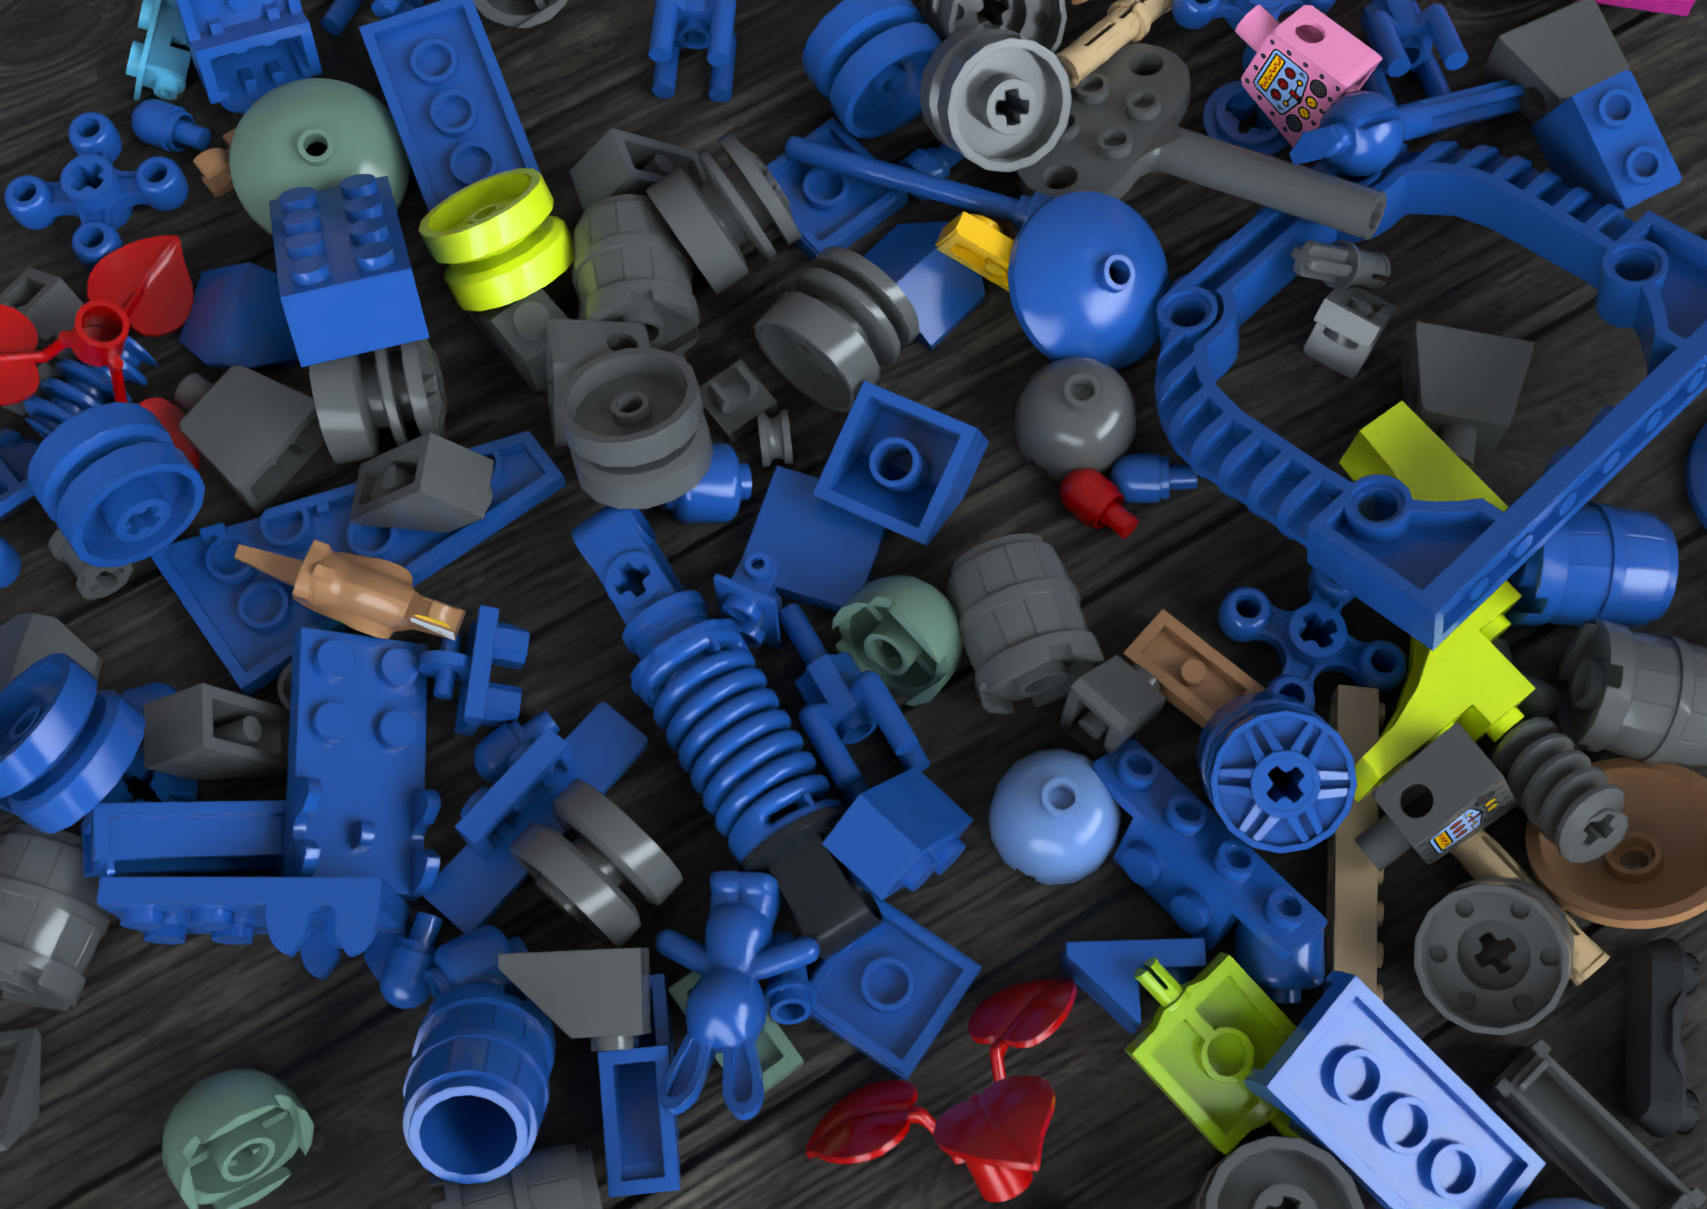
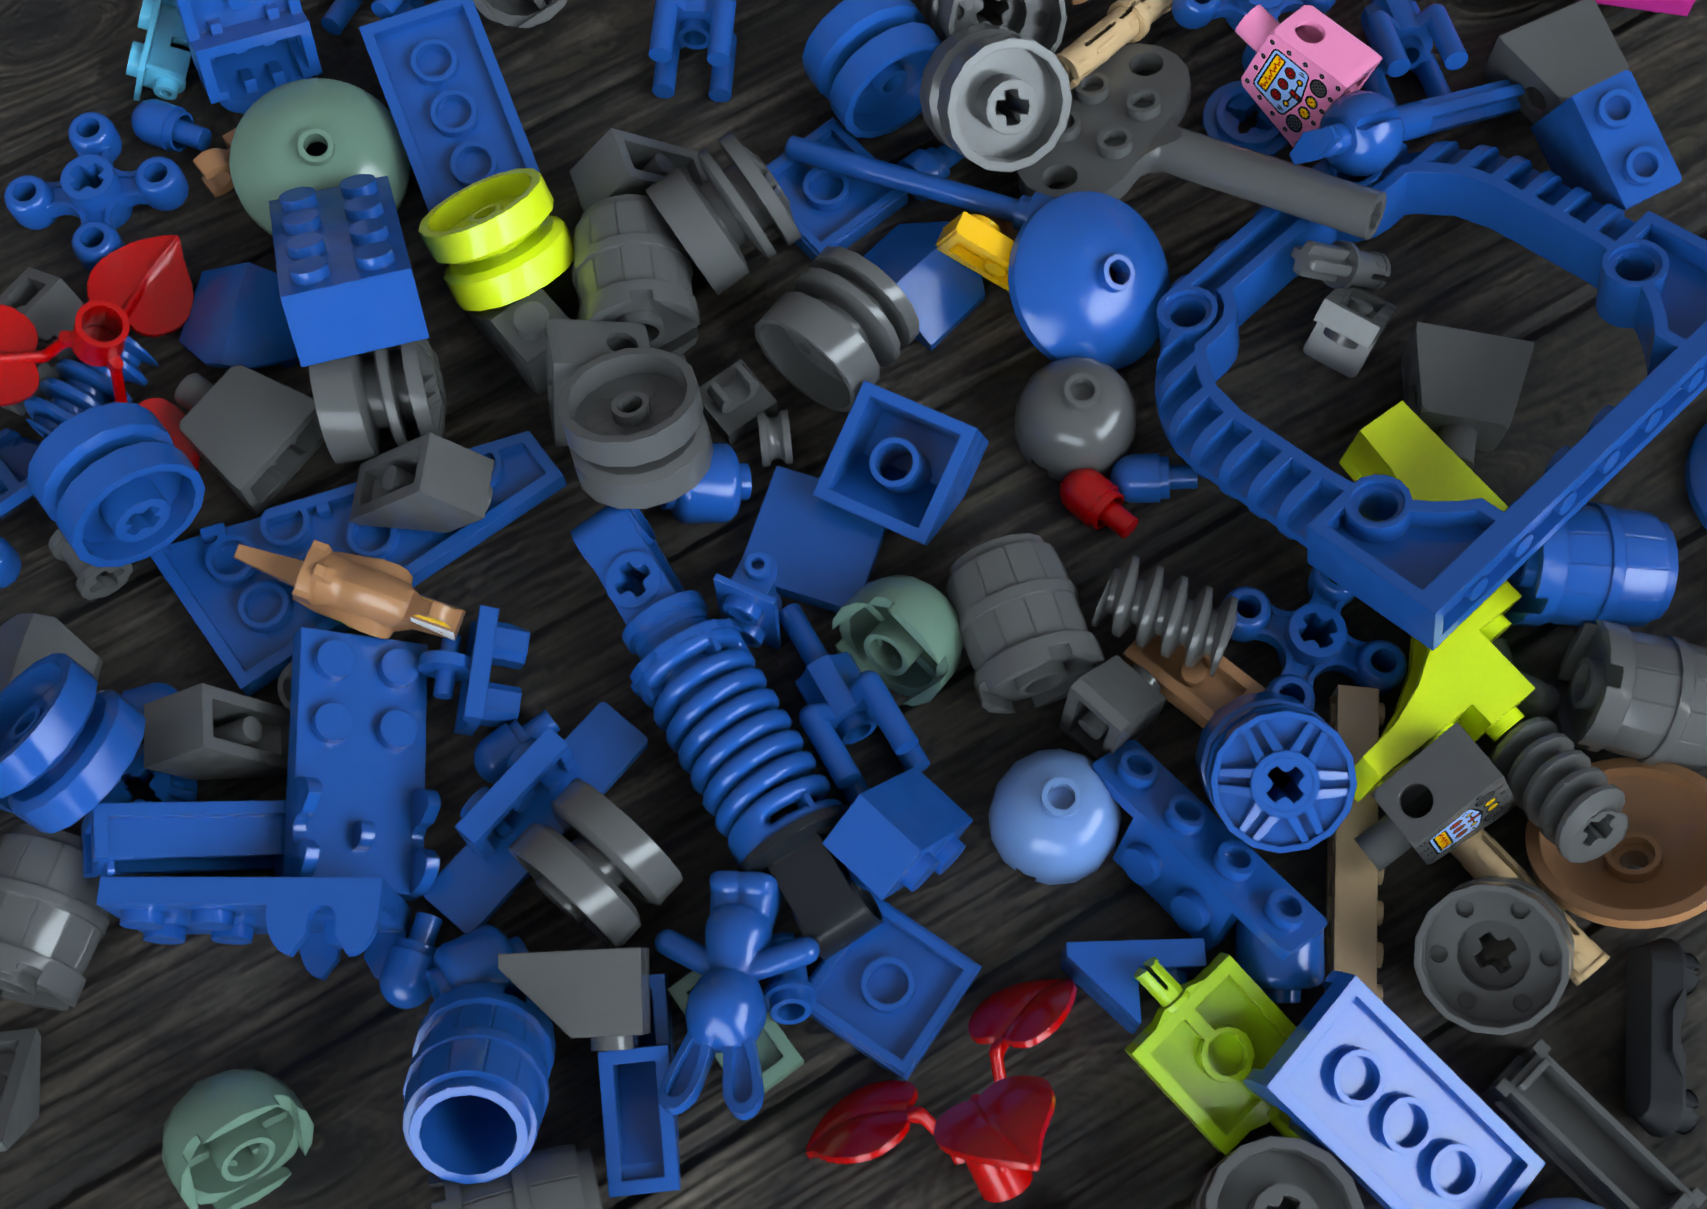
(1167, 613): none -> dark grey piece

